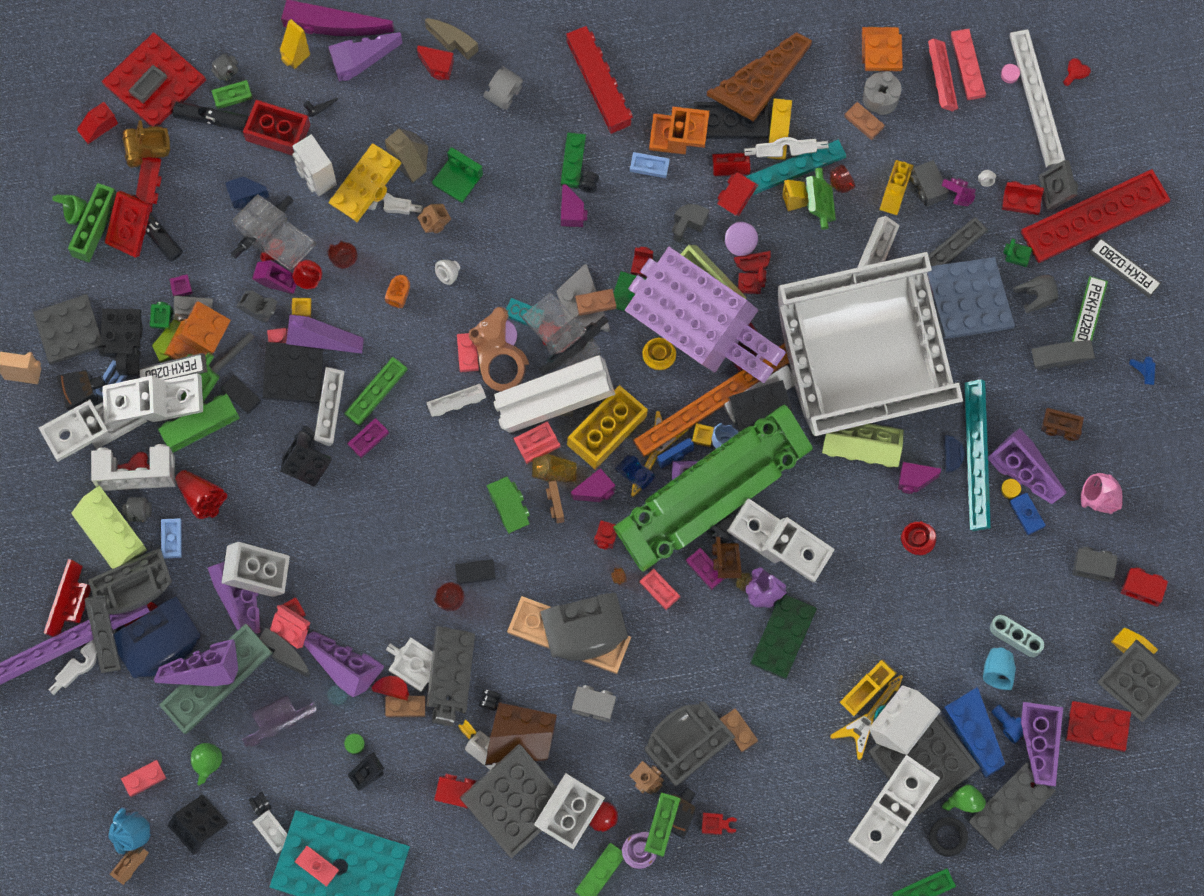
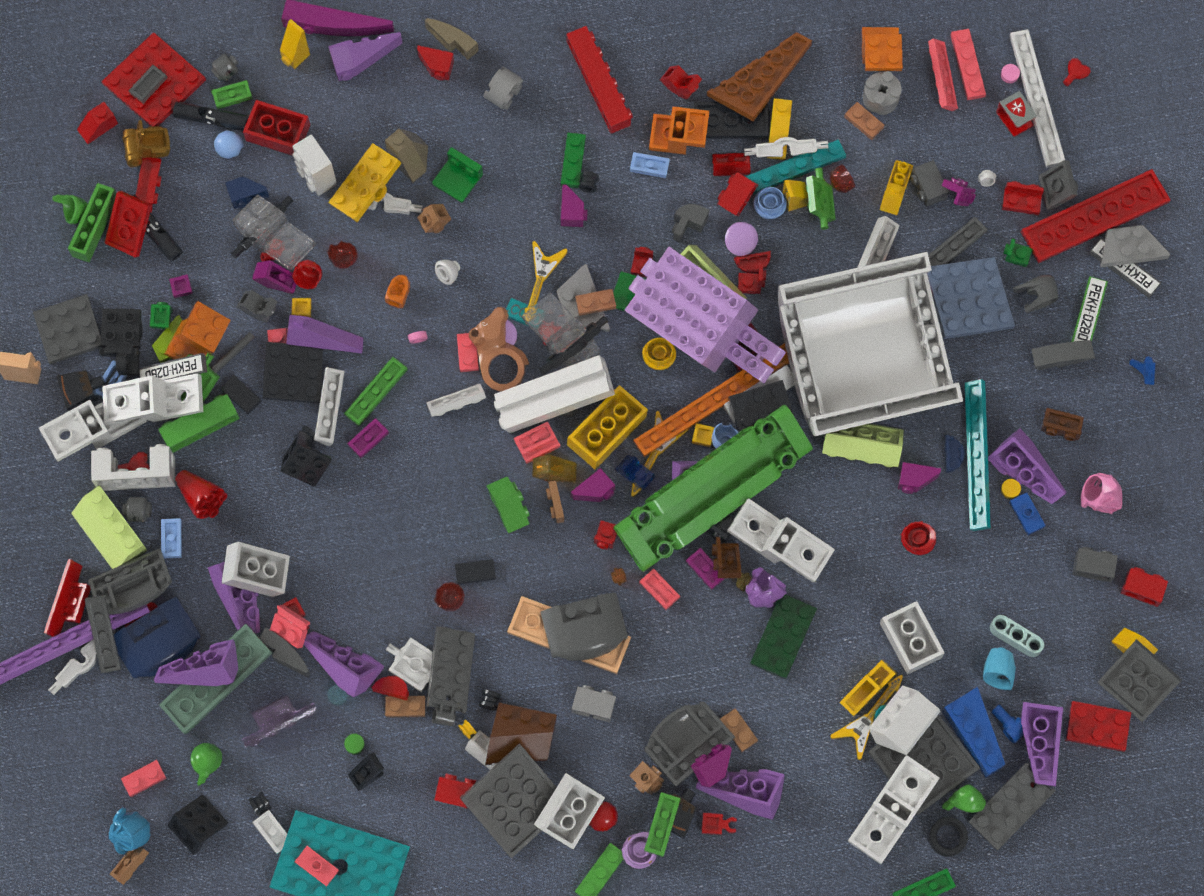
(184, 306): light grey bracket -> none
(228, 144): none -> light blue hair
(314, 110): black bar -> none
(417, 337): none -> bright pink tile
(543, 268): none -> piece
(675, 453): blue plate -> none
(680, 82): none -> red brick
(713, 766): none -> magenta slope
(750, 791): none -> medium lavender wedge
(770, 203): none -> light blue piece
(912, 637): none -> white brick
(1016, 113): none -> piece
(1131, 246): none -> light grey wing

